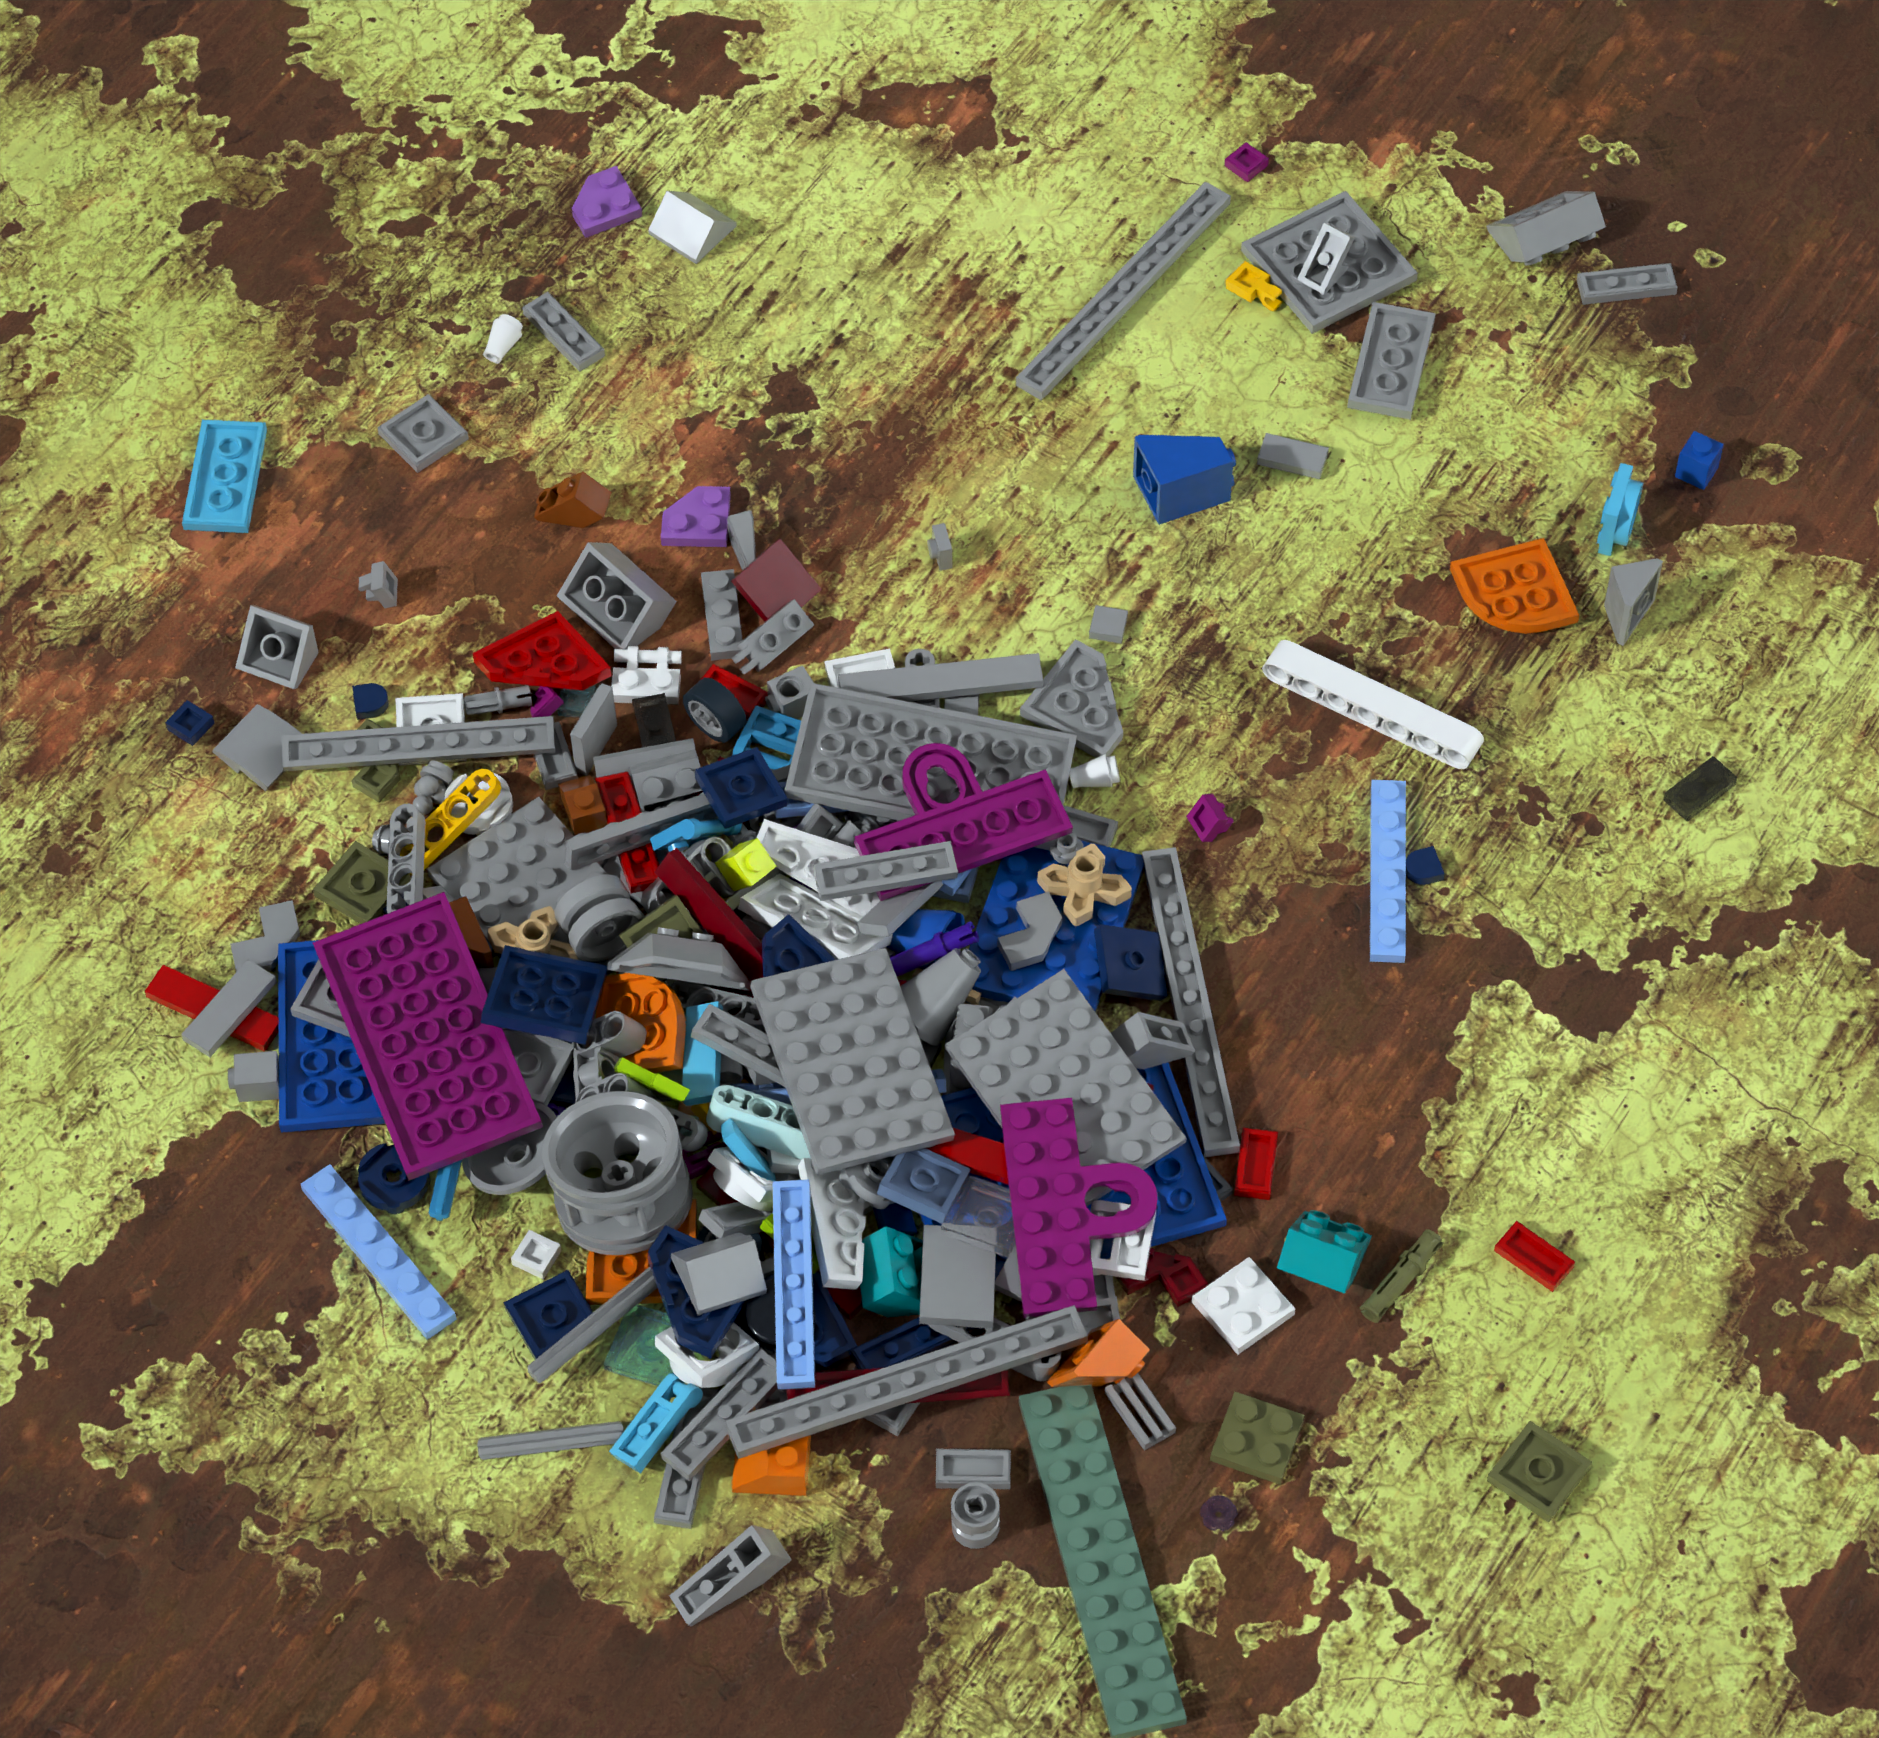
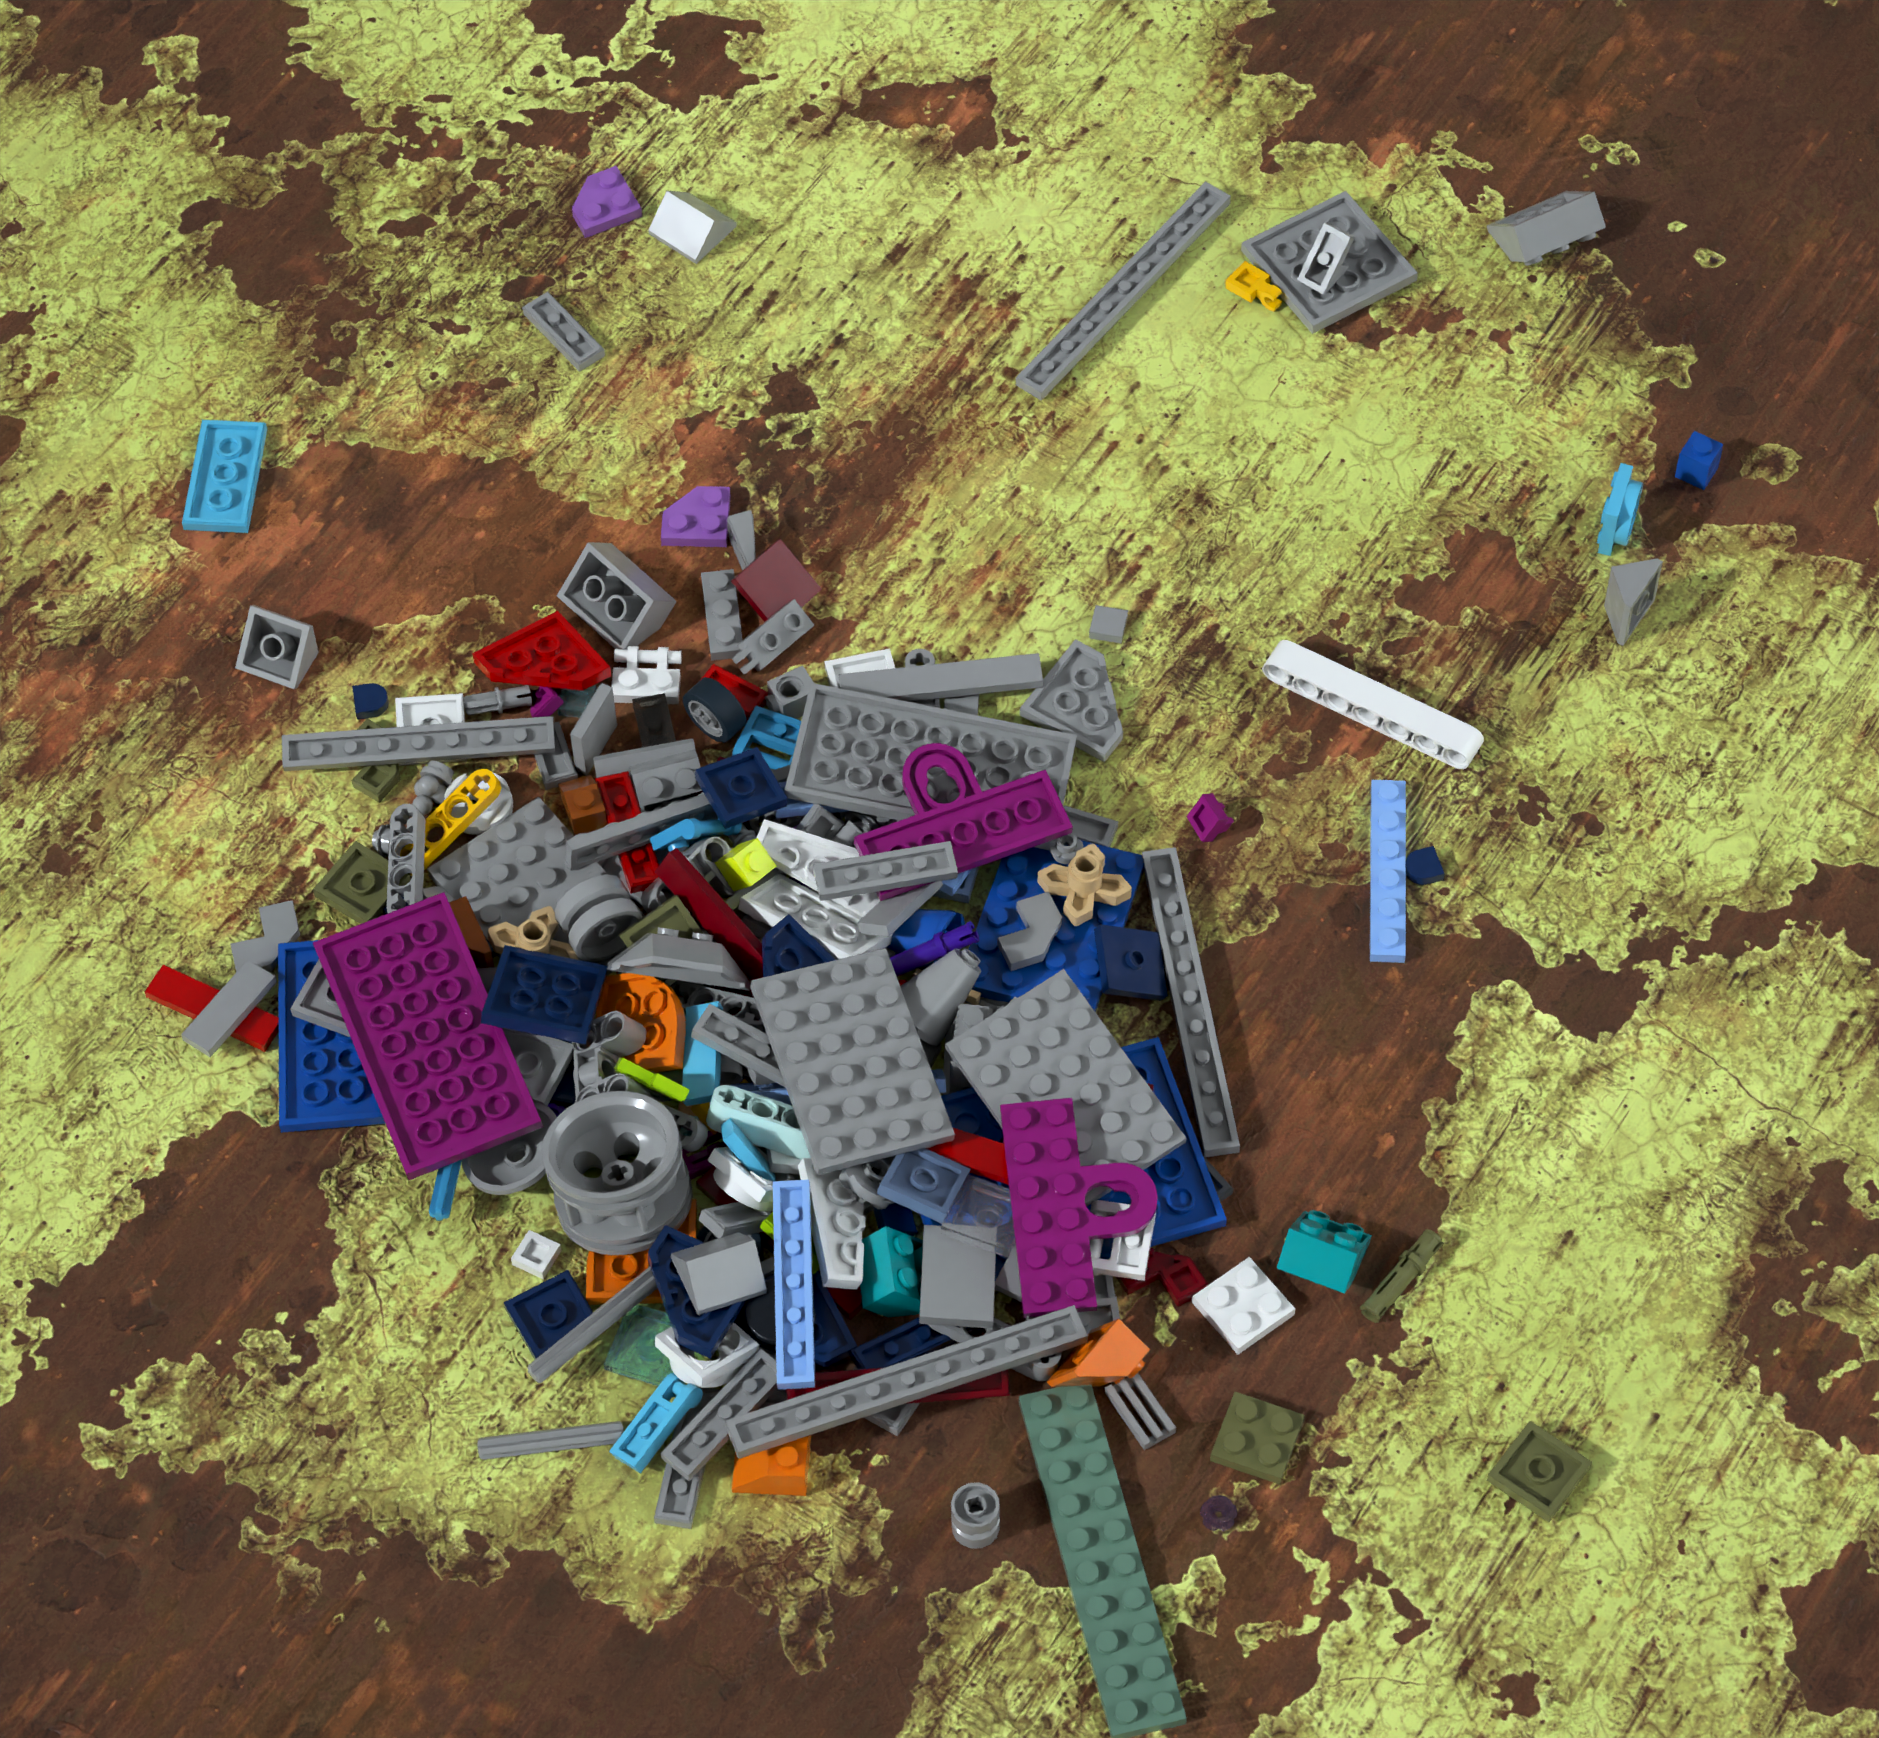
(189, 722): dark blue plate -> none
(255, 1076): light grey brick -> none
(256, 746): light grey slope -> none
(378, 1252): light blue plate -> none
(380, 585): light grey tile -> none
(386, 1195): dark blue plate -> none
(423, 433): light grey tile -> none
(503, 335): white cone -> none
(573, 502): dark orange slope -> none
(731, 1574): light grey slope -> none
(940, 547): light grey plate -> none
(967, 1466): light grey tile -> none
(1096, 773): white cone -> none
(1153, 1040): light grey slope -> none
(1182, 473): blue slope -> none
(1246, 162): magenta tile -> none
(1256, 1163): red tile -> none
(1292, 456): light grey tile -> none
(1391, 360): light grey plate -> none
(1516, 588): orange plate -> none
(1534, 1256): red tile -> none
(1626, 283): light grey tile -> none
(1700, 788): clear smoke plate -> none

